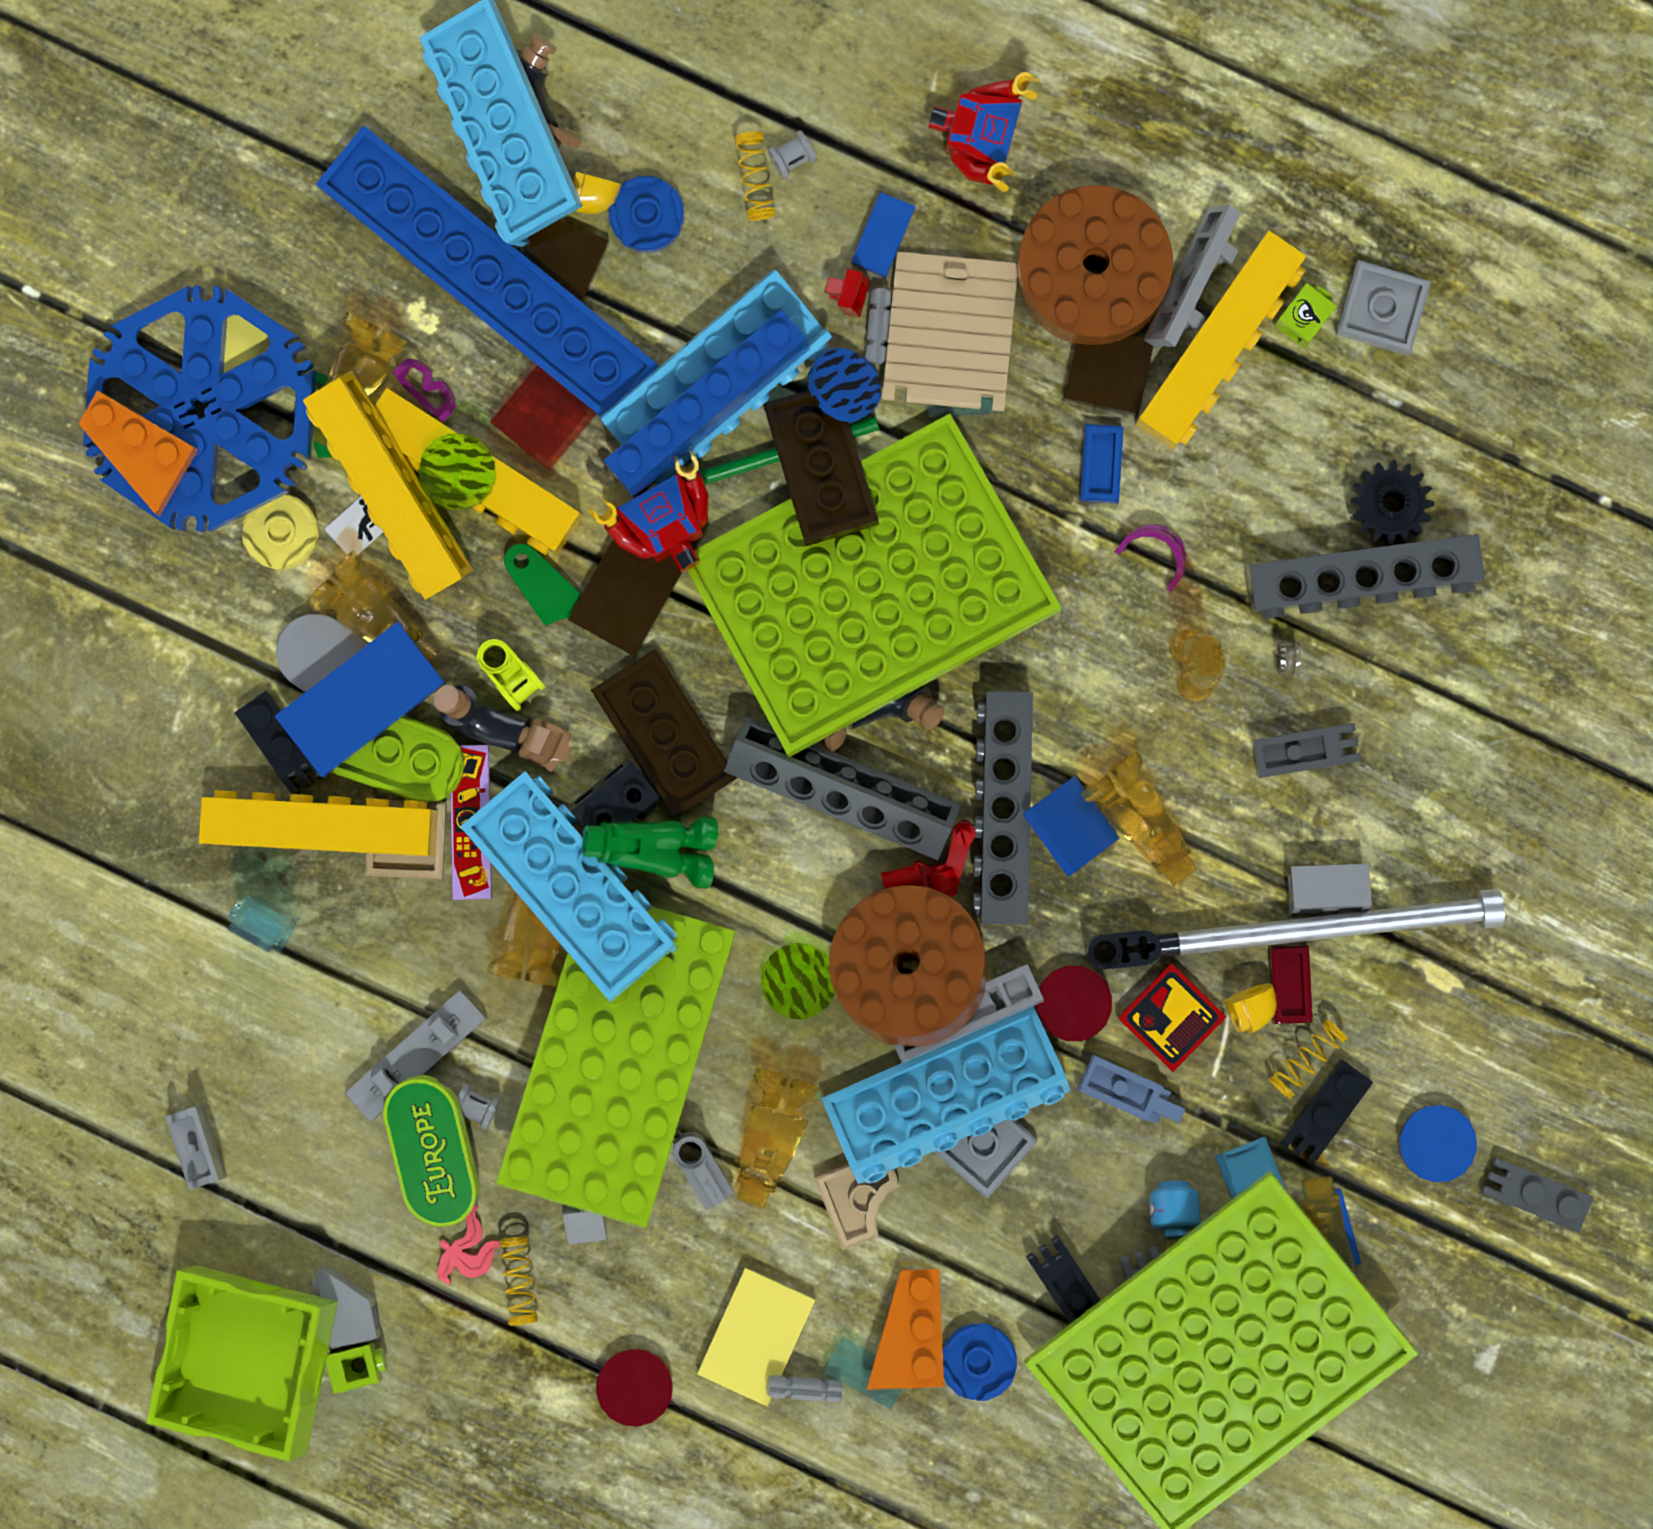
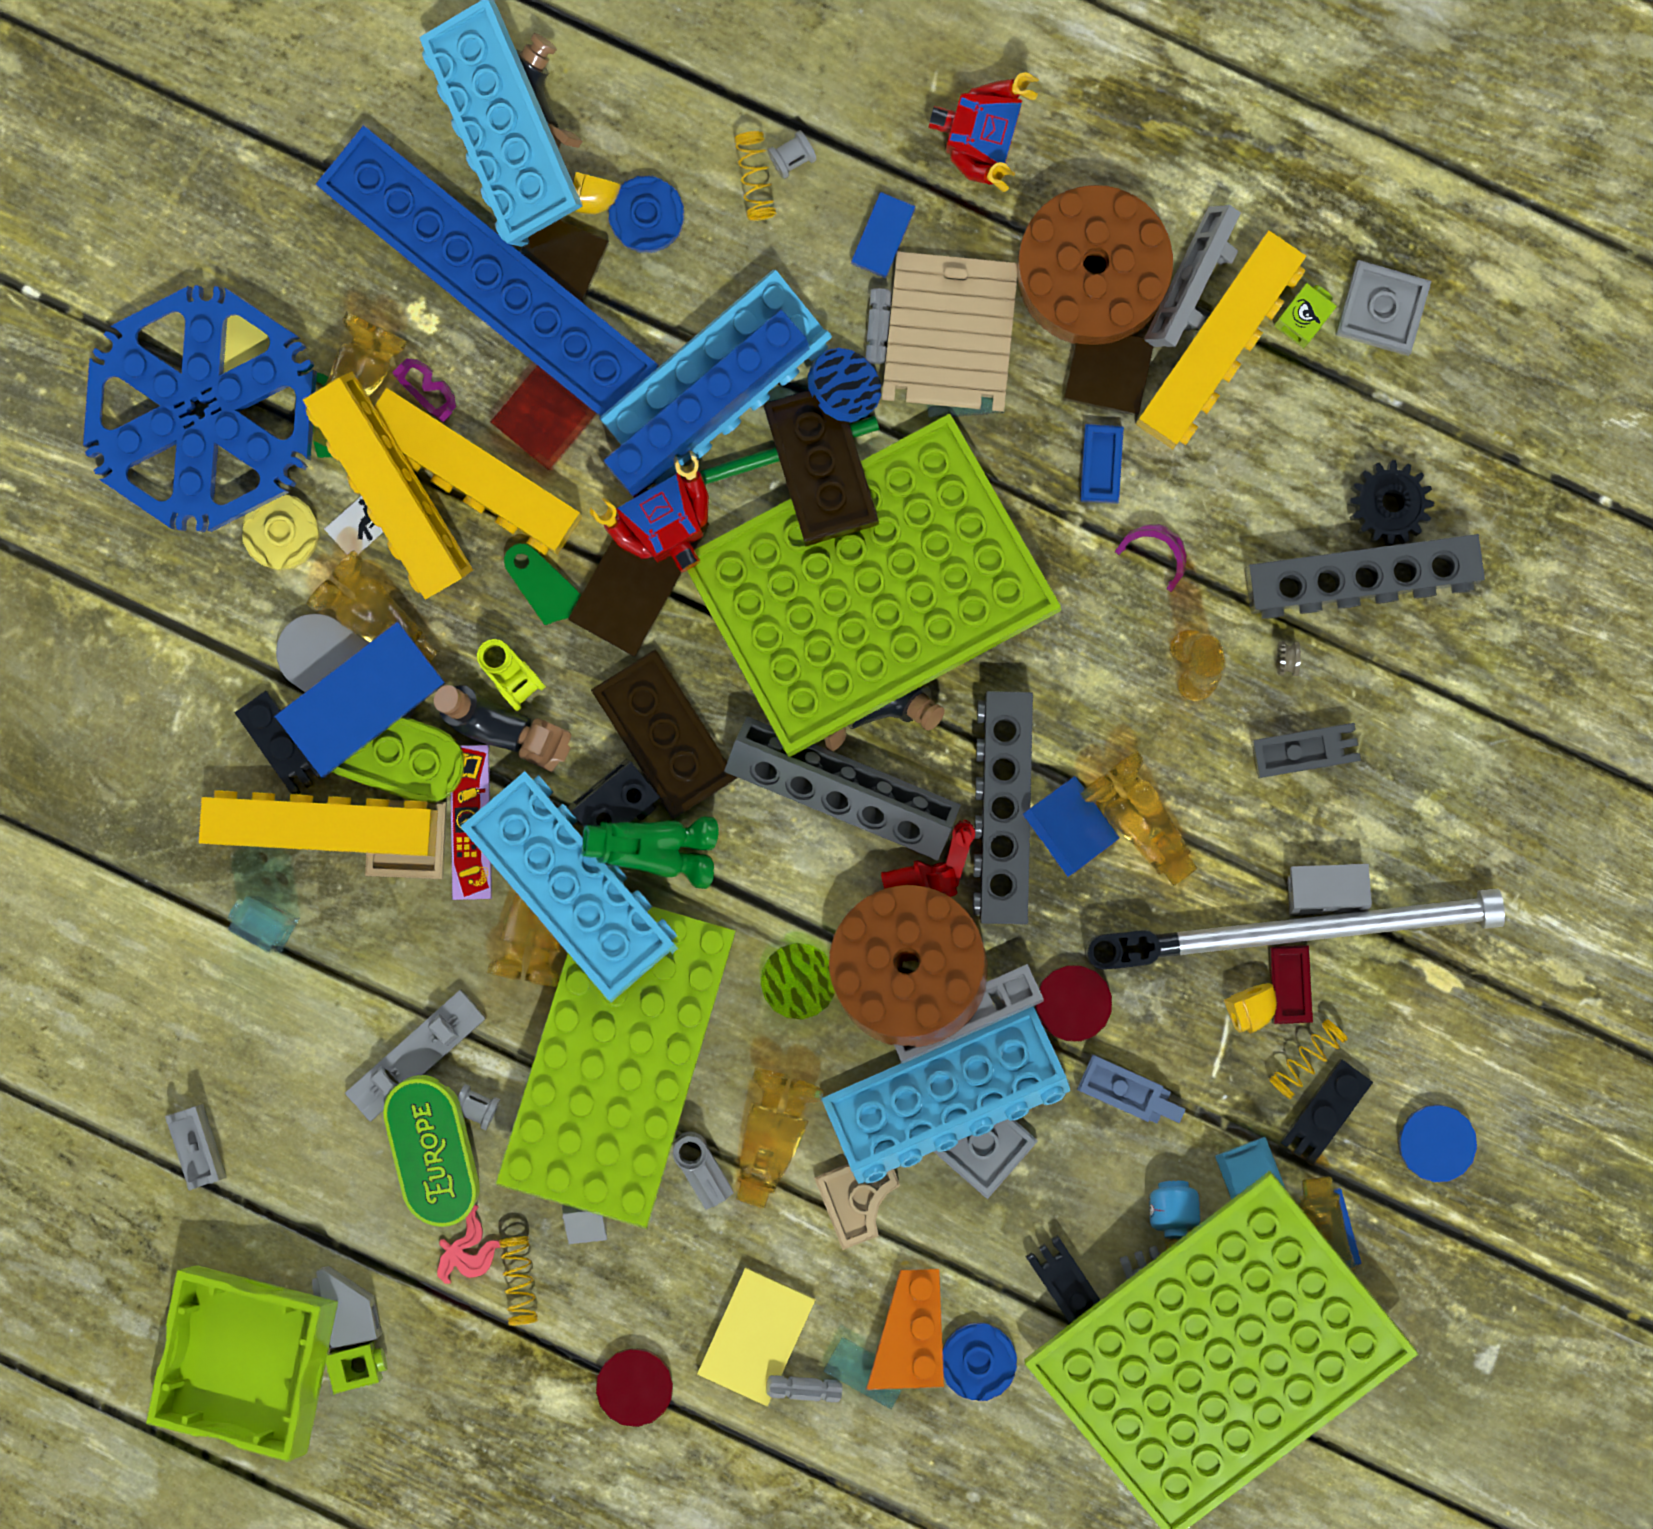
(139, 449): orange wing -> none
(457, 471): clear neon green tile -> none
(849, 292): red tile -> none
(1171, 1017): tile -> none
(1539, 1195): dark grey hinge -> none

